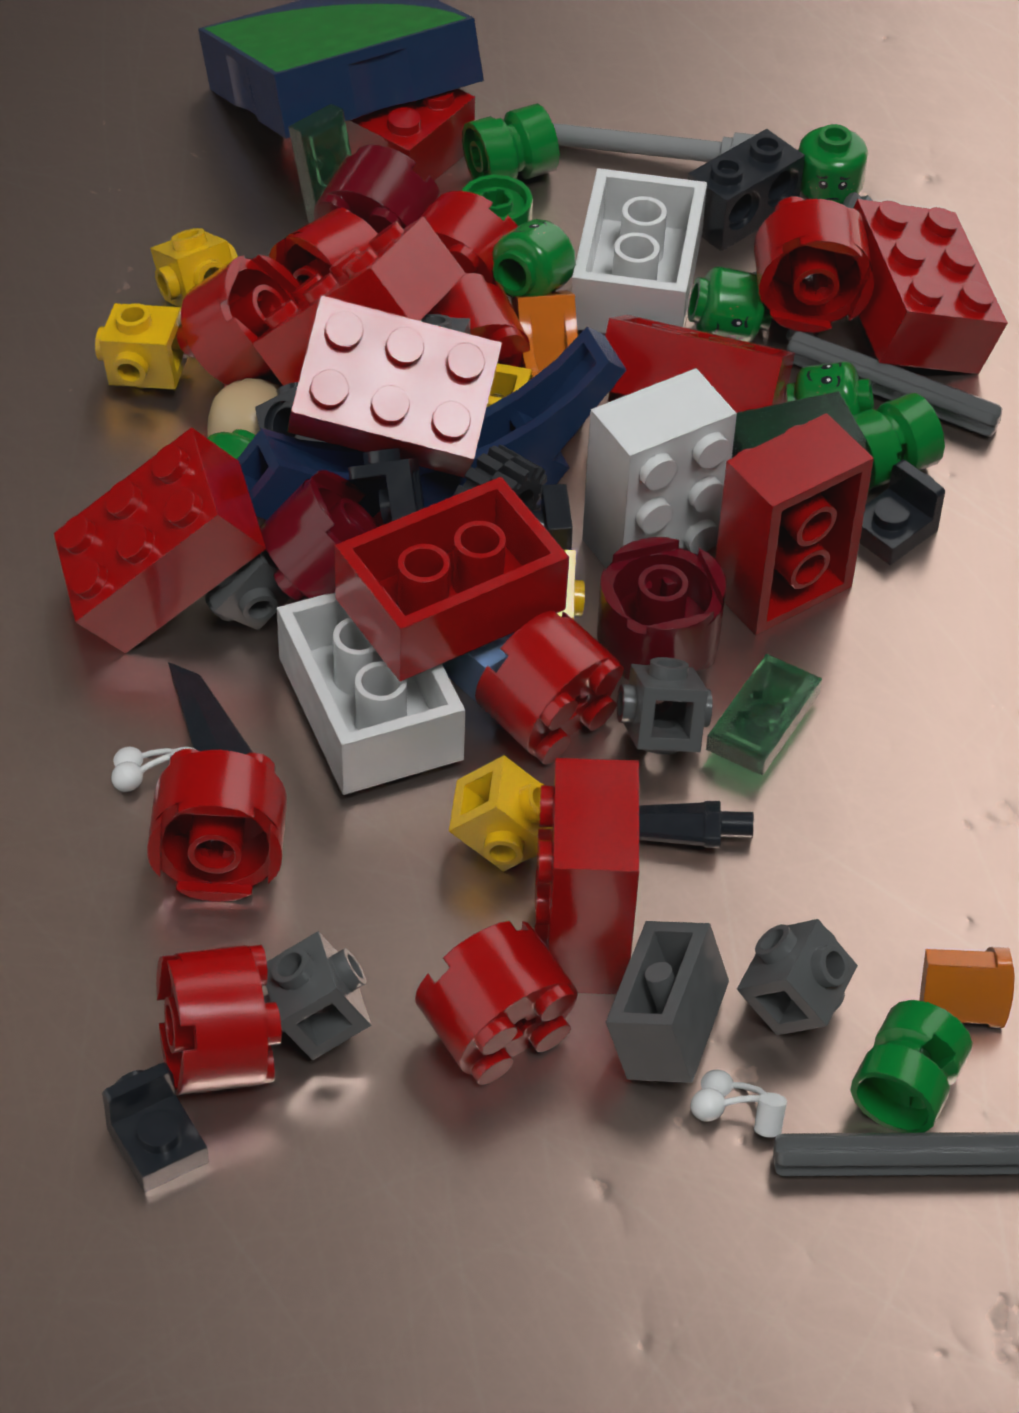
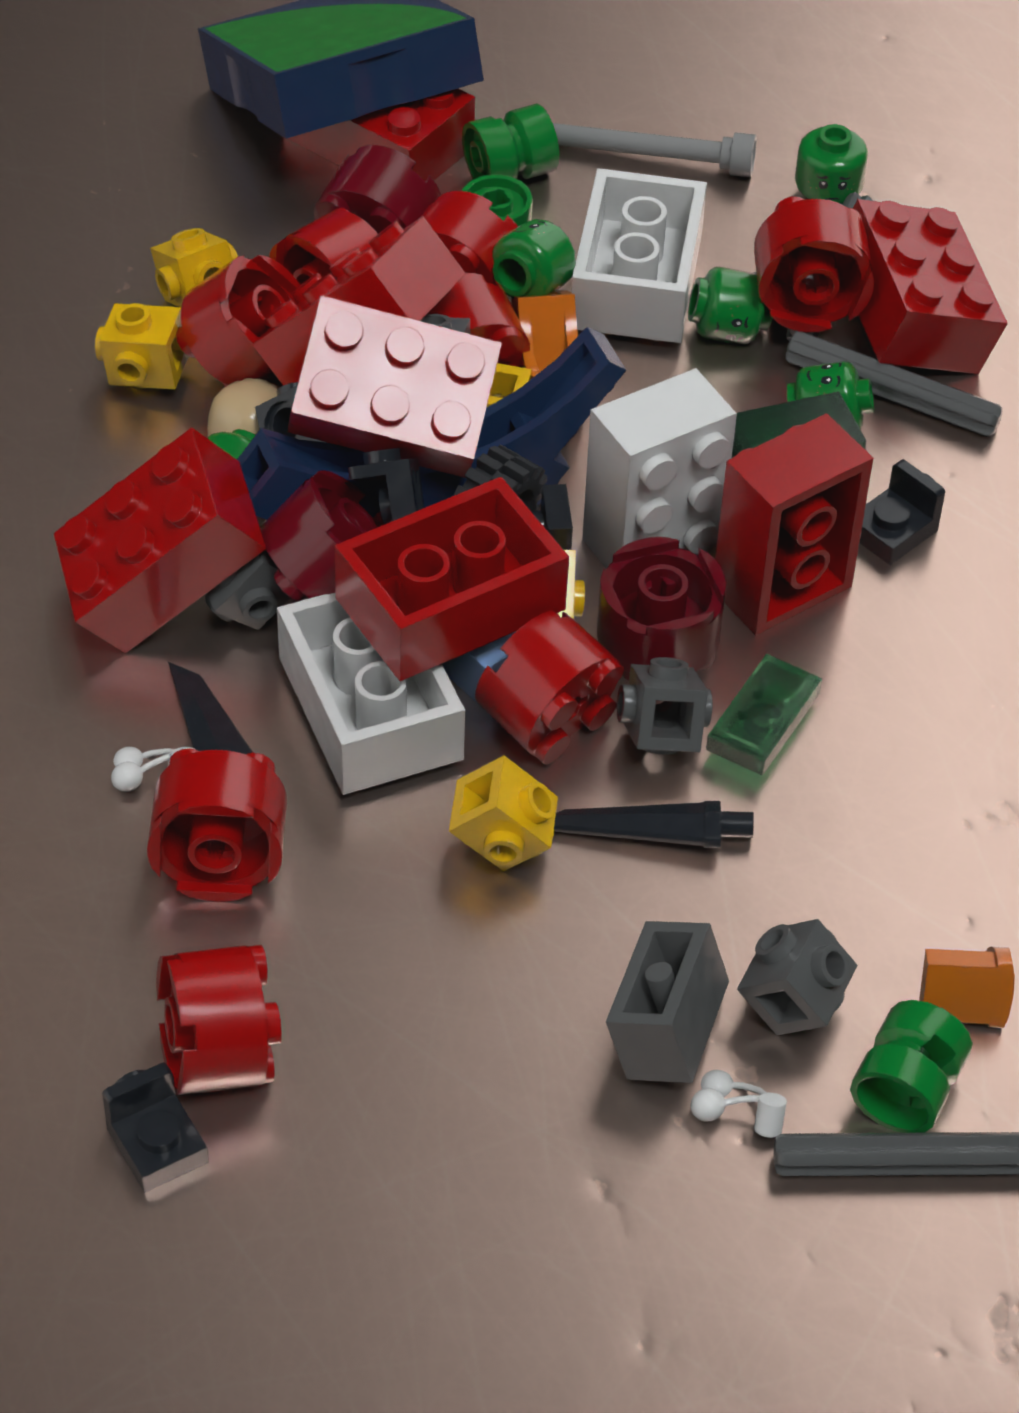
(317, 994): dark grey brick -> none
(319, 148): clear green plate -> none
(498, 999): red brick -> none
(589, 869): red brick -> none
(739, 370): red brick -> none
(747, 186): black brick -> none
(898, 431): green wheel -> none

